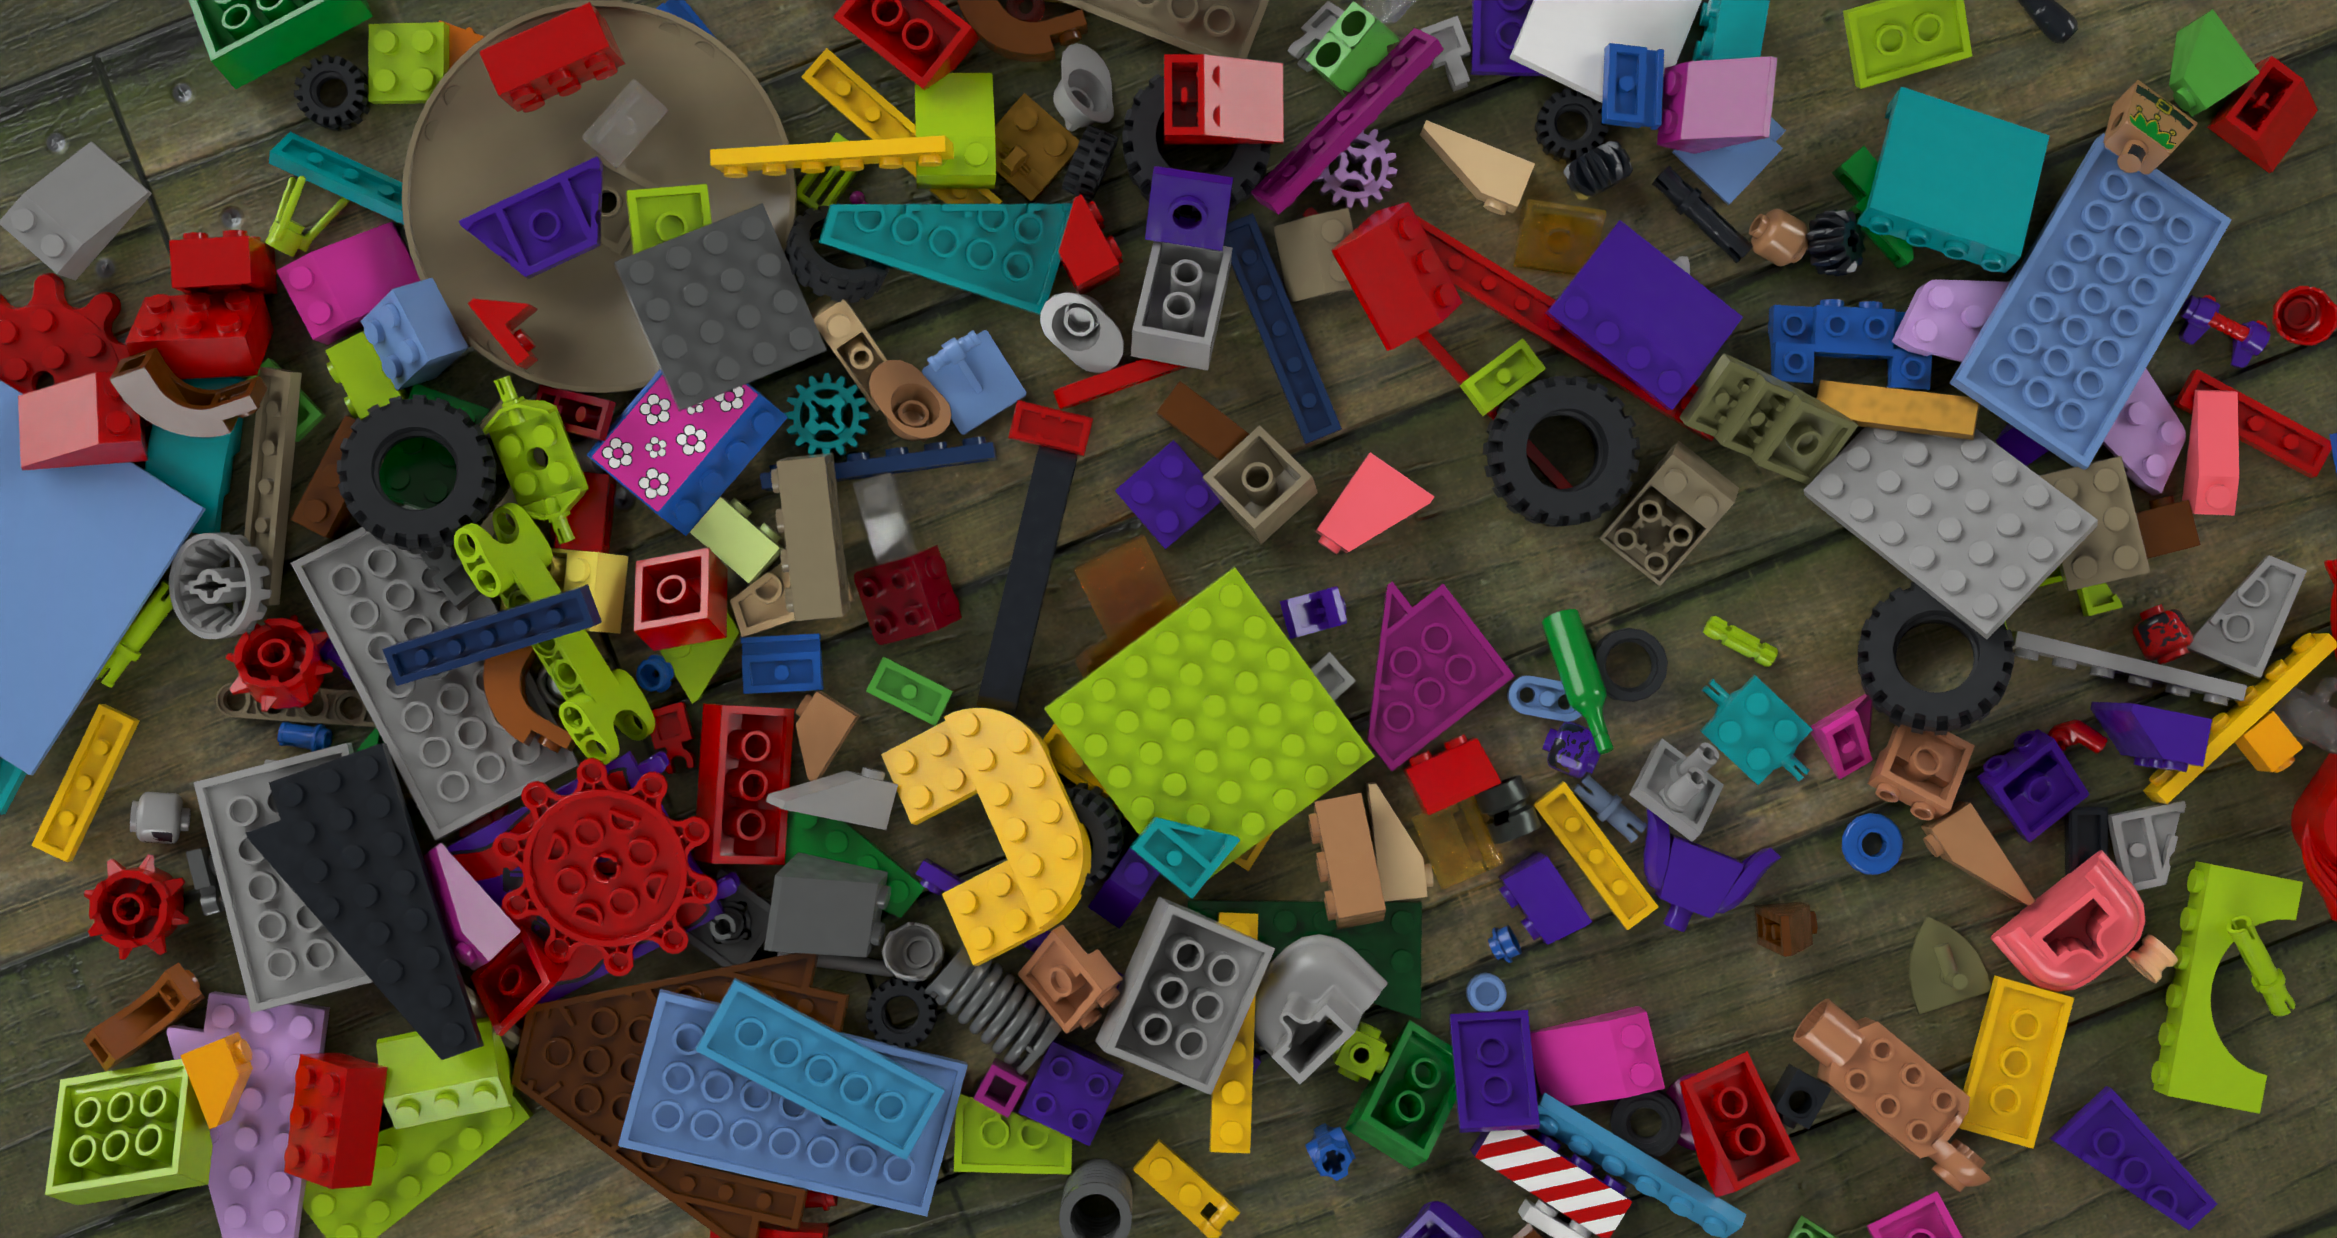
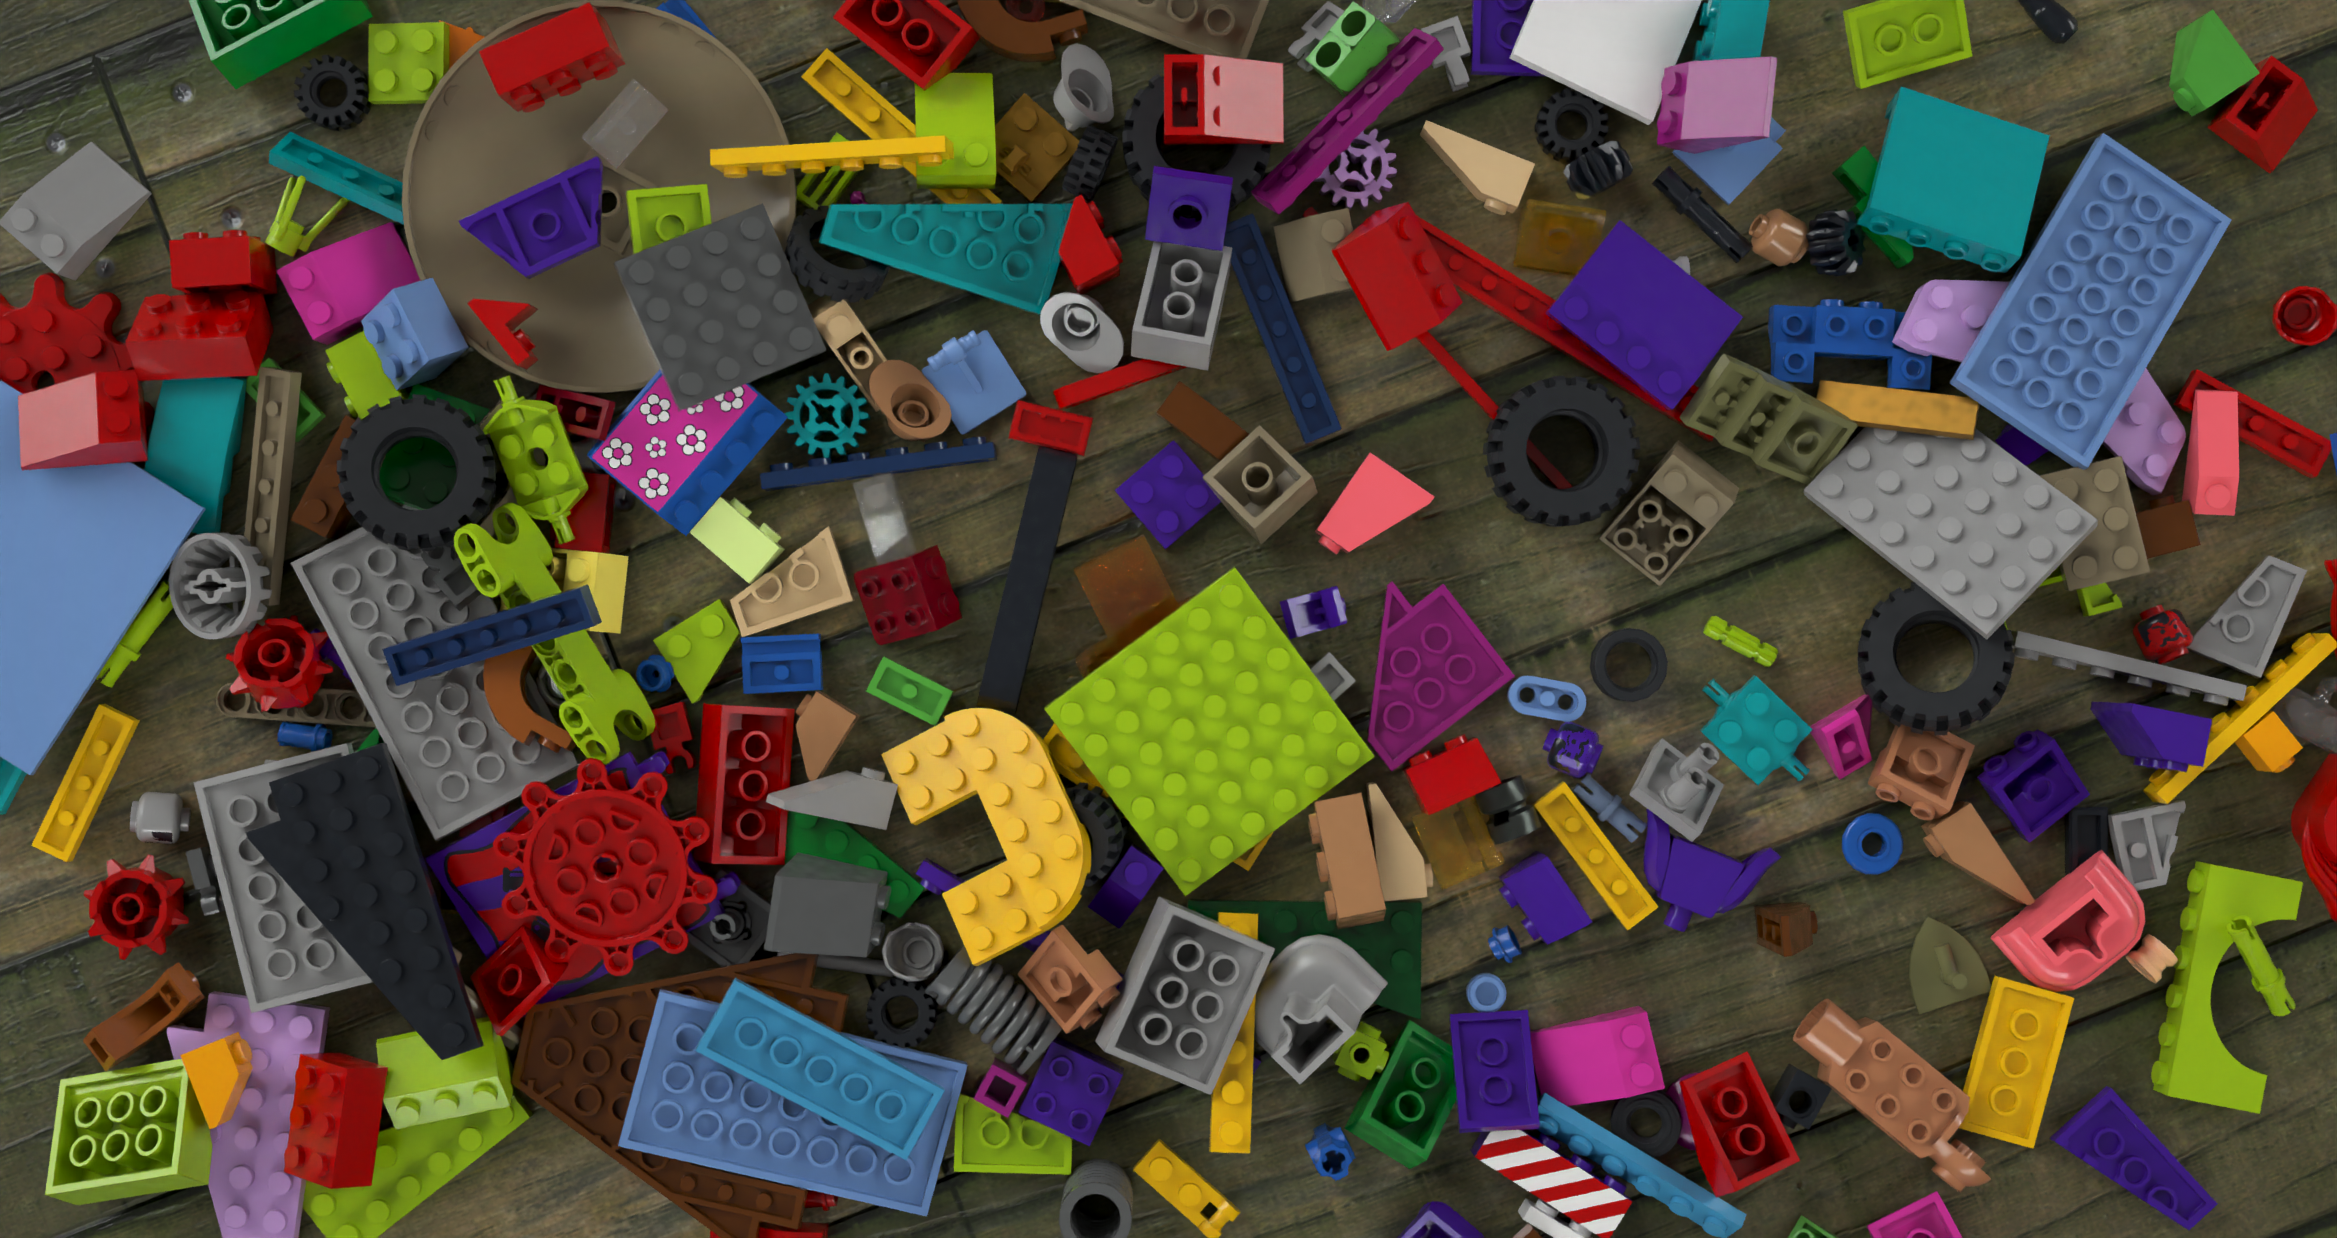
(173, 405): arch -> none
(471, 917): slope -> none
(680, 599): red brick -> none
(812, 537): dark tan brick -> none
(1183, 852): teal wing -> none
(1502, 377): lime plate -> none
(1578, 671): green piece -> none
(1632, 86): blue plate -> none
(2077, 732): red arm -> none
(2145, 129): medium nougat torso -> none
(2204, 313): dark purple piece -> none

